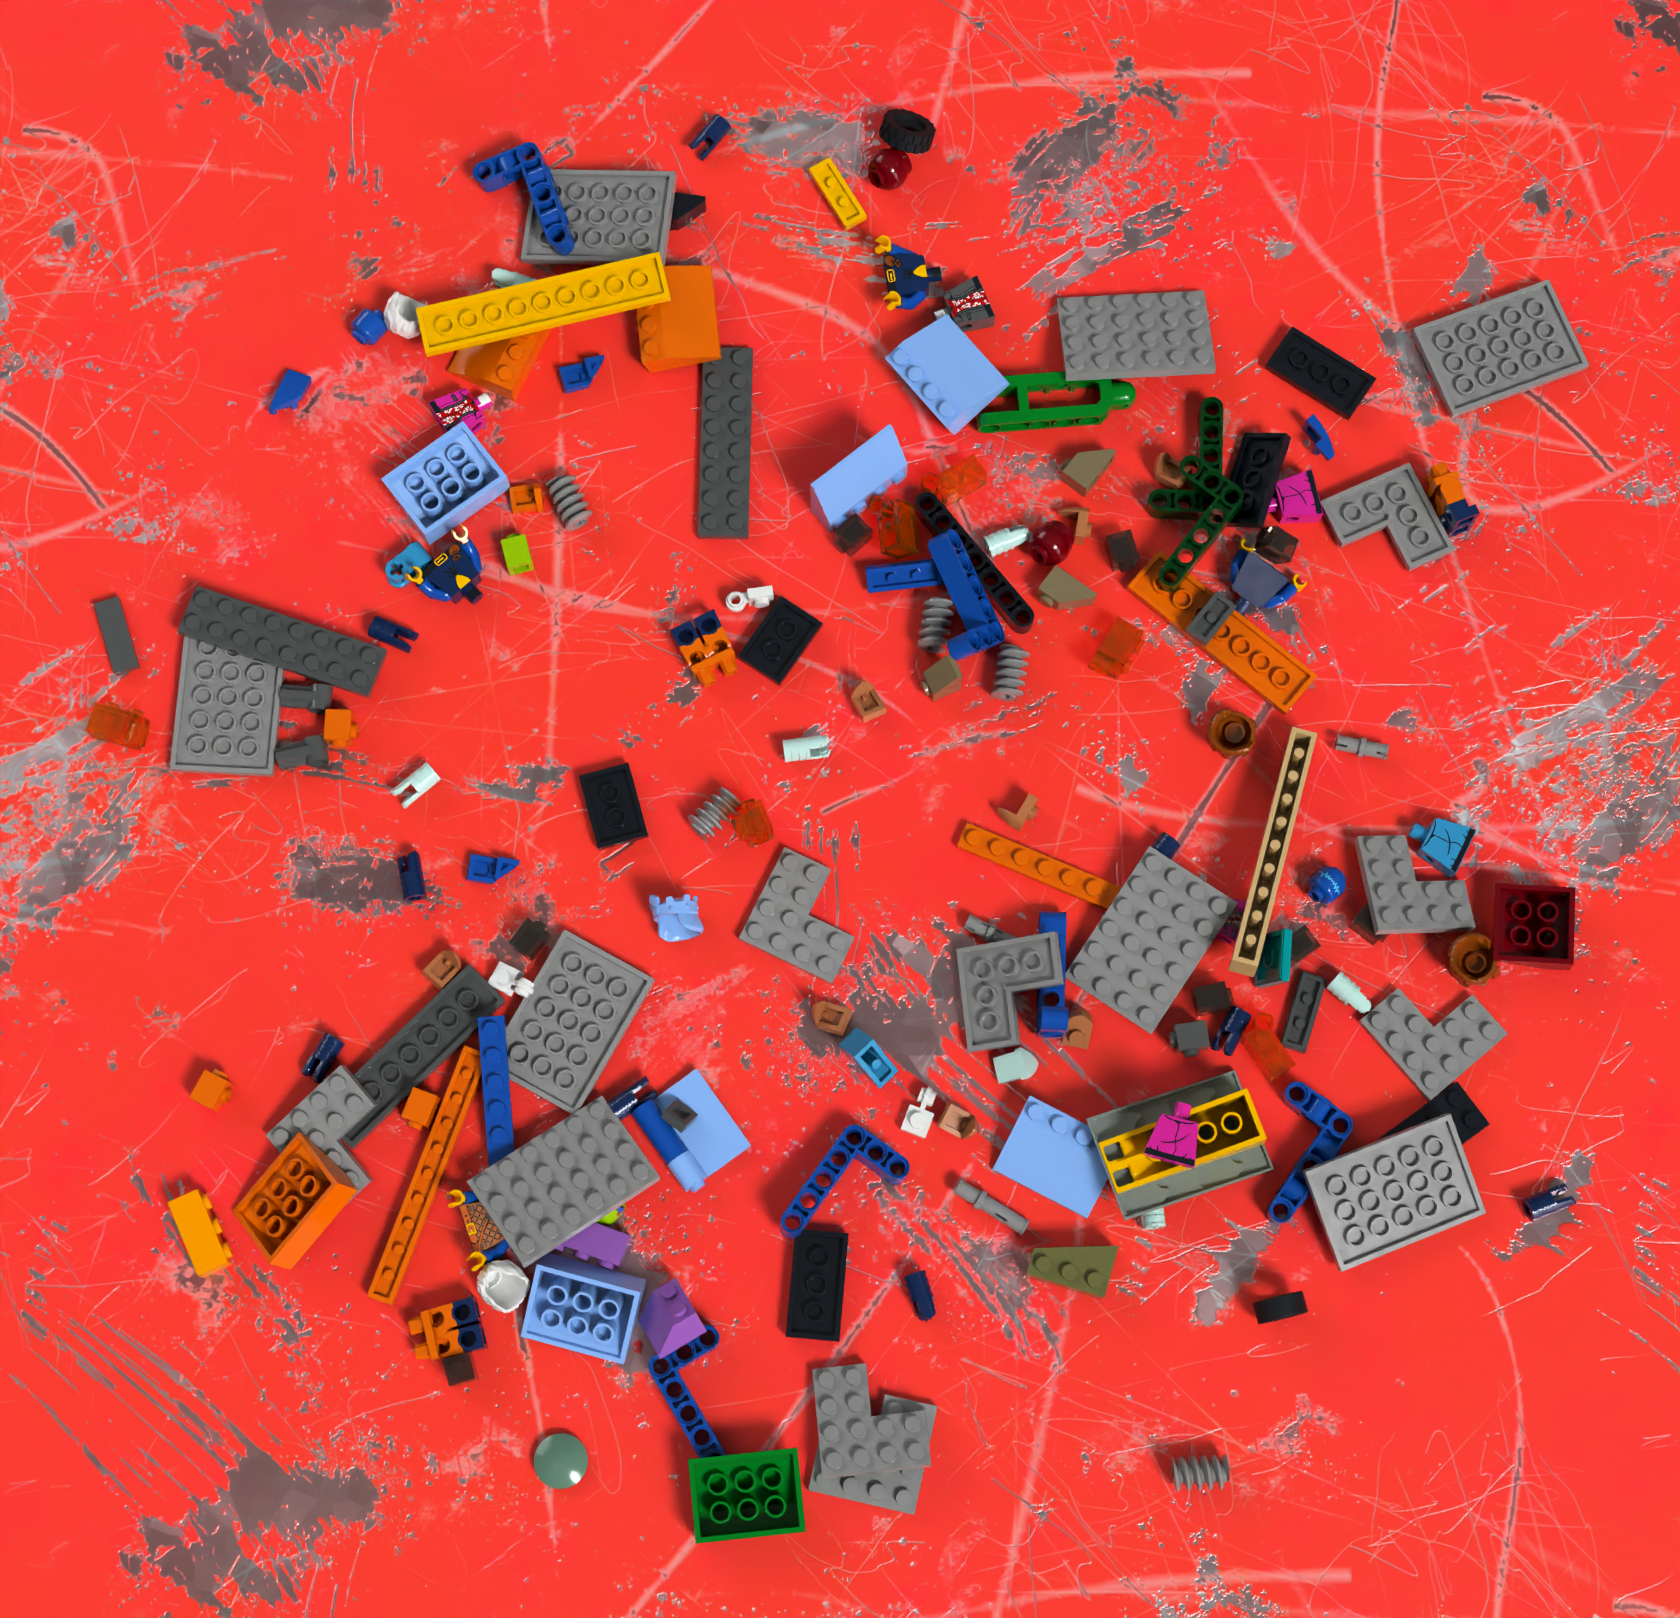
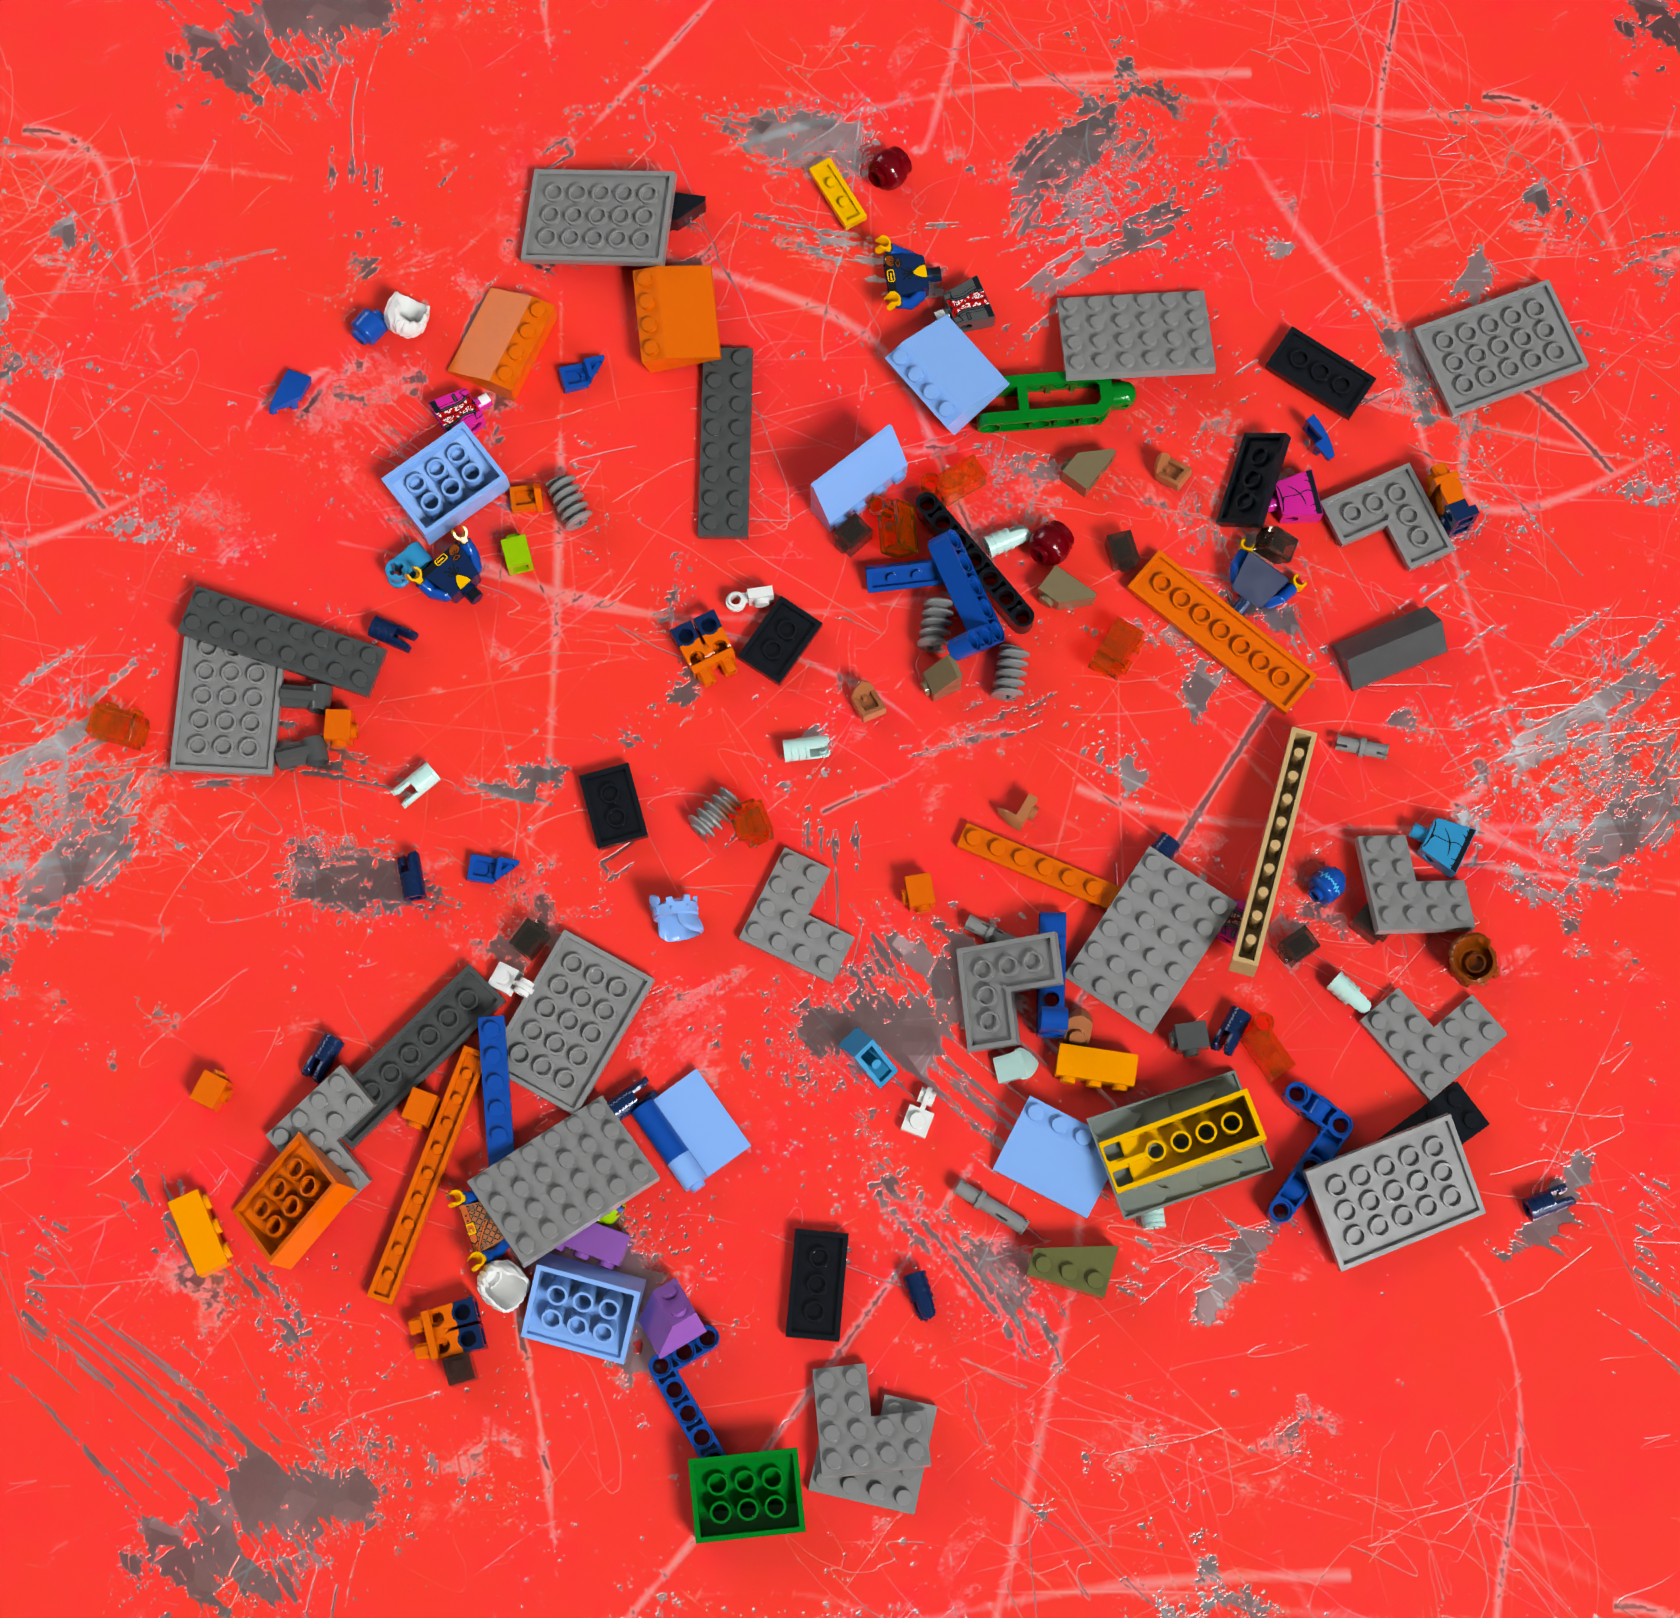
(117, 635): dark grey tile -> none
(442, 968): nougat plate -> none
(505, 278): light aqua hinge -> none
(515, 165): blue beam -> none
(543, 304): yellow plate -> none
(560, 1461): sand green dish -> none
(679, 1115): dark grey plate -> none
(712, 134): dark blue hinge -> none
(831, 1017): nougat plate -> none
(835, 1172): blue beam -> none
(907, 131): black tyre -> none
(918, 893): none -> orange brick
(958, 1122): nougat plate -> none
(1083, 527): nougat plate -> none
(1096, 1067): none -> light orange brick
(1174, 1138): dark pink torso -> none
(1200, 1472): light grey piece -> none
(1204, 524): dark green beam -> none
(1205, 447): dark green beam -> none
(1210, 619): dark grey plate -> none
(1211, 999): clear smoke brick -> none
(1231, 733): dark orange hair -> none
(1275, 959): teal tile -> none
(1280, 1307): black tyre -> none
(1303, 1012): dark grey tile -> none
(1391, 648): none -> dark grey slope
(1534, 925): dark red slope -> none

